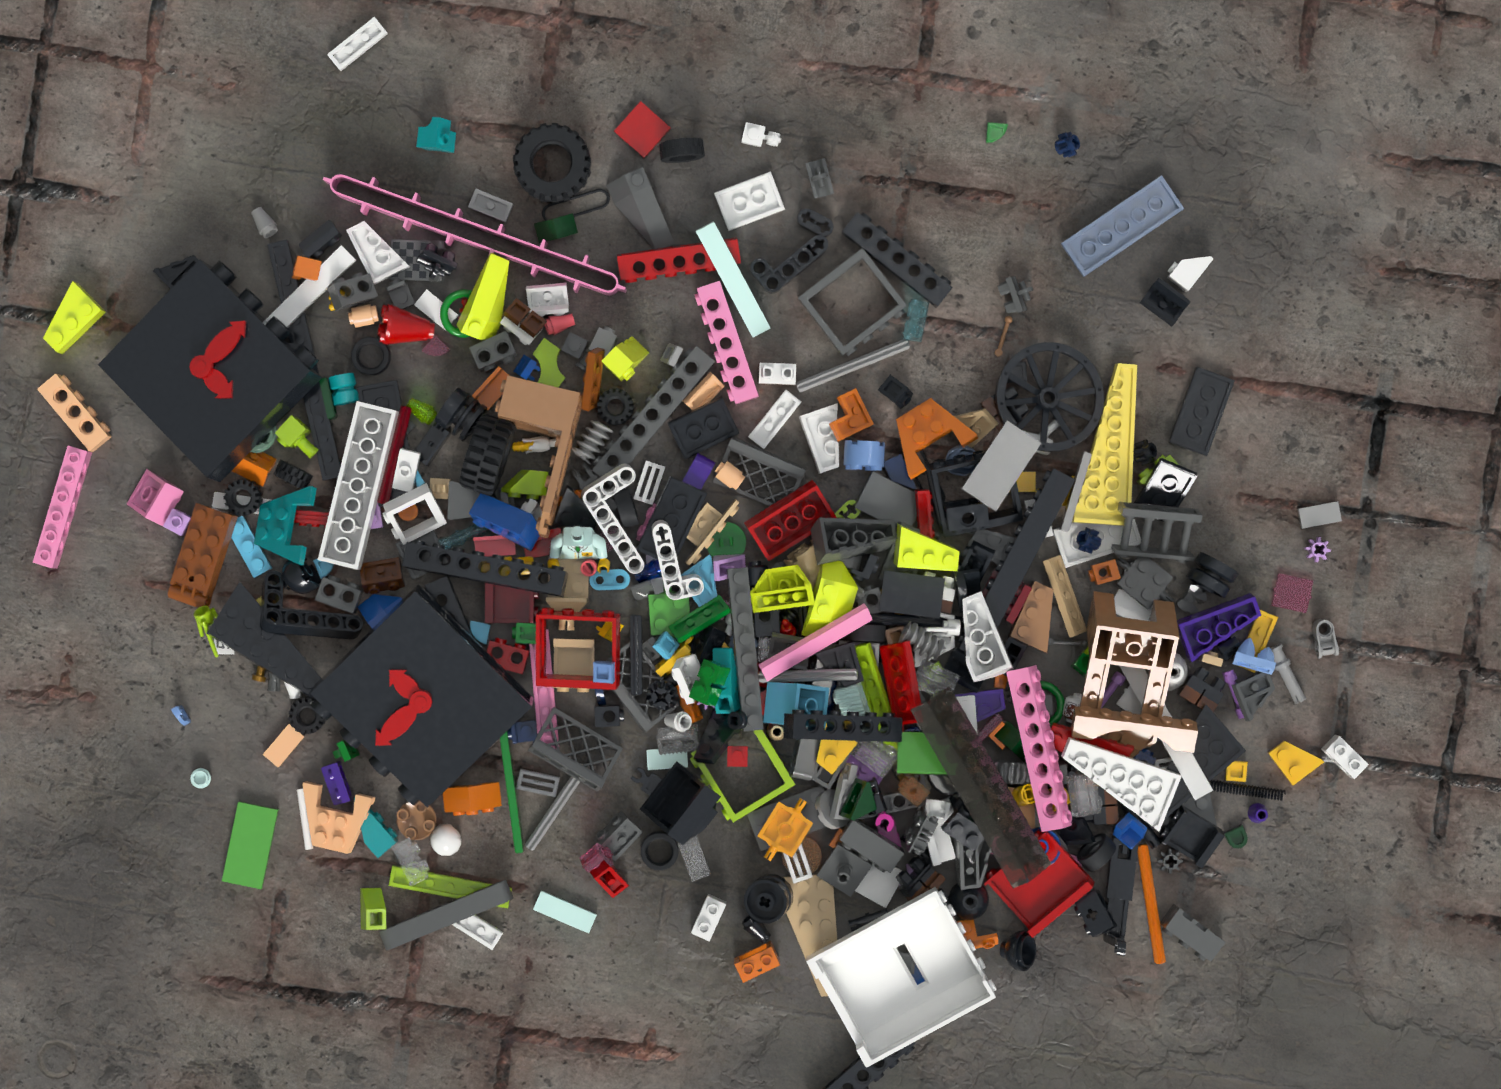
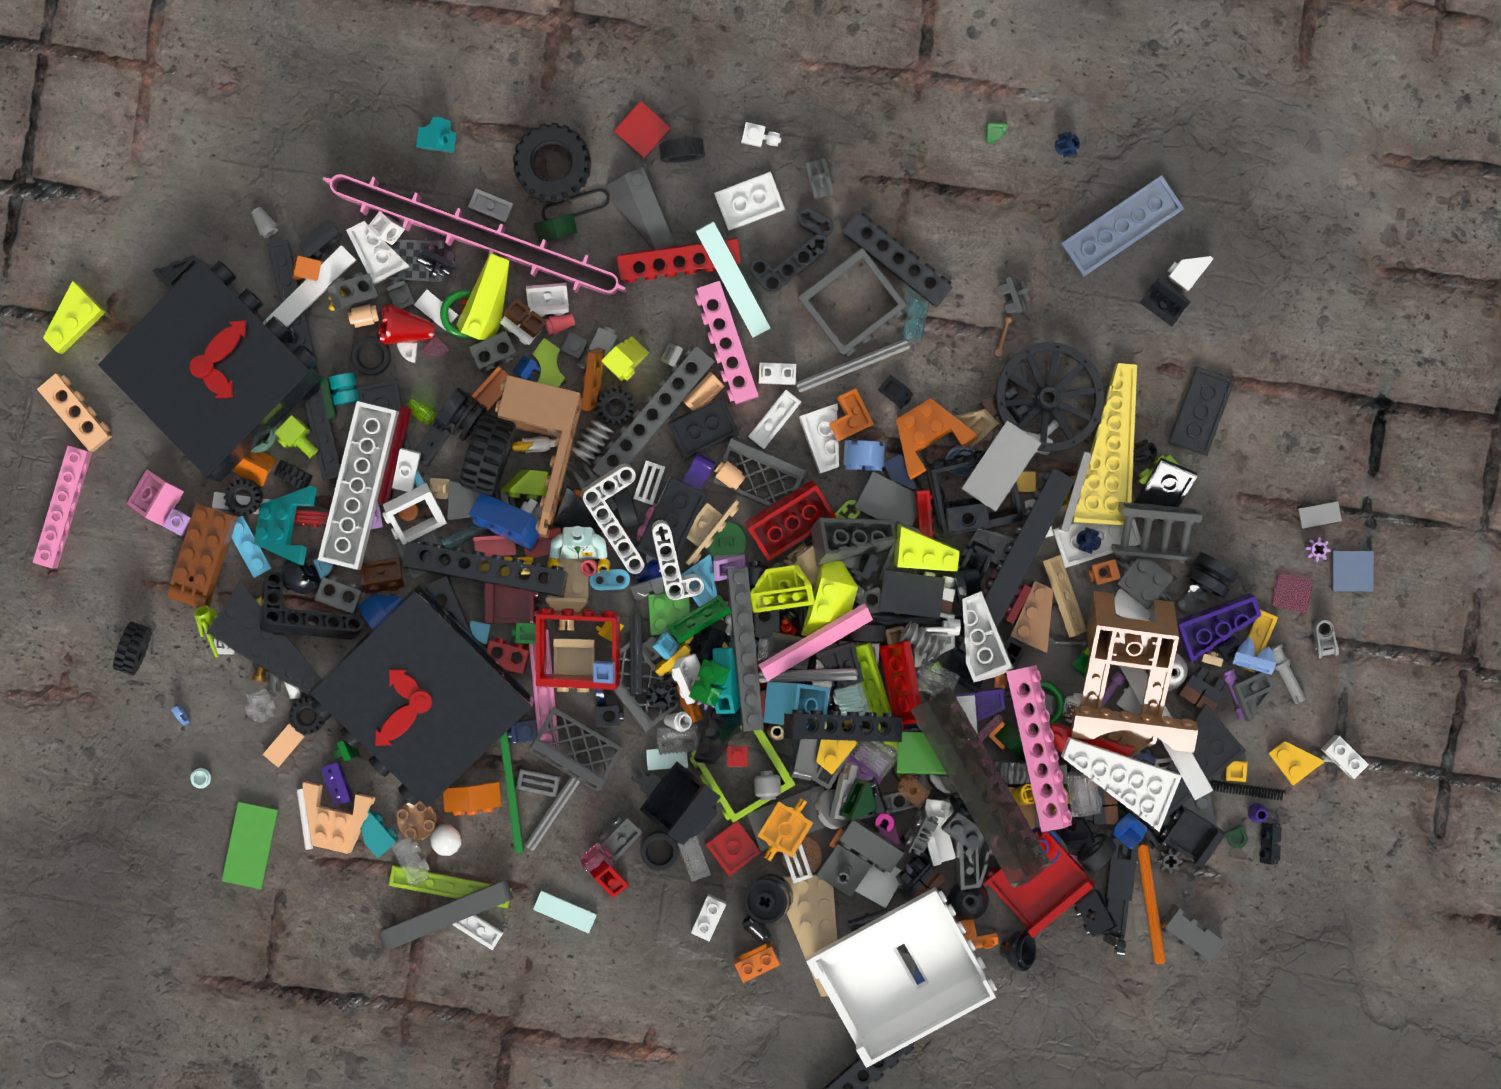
(132, 648): none -> black tyre
(259, 706): none -> clear brick
(357, 44): white plate -> none
(372, 909): lime slope -> none
(386, 227): none -> white brick
(408, 350): none -> white tile
(733, 848): none -> red tile
(737, 715): black bush -> none
(767, 785): none -> light grey head
(1269, 835): none -> black hinge
(1353, 571): none -> sand blue tile

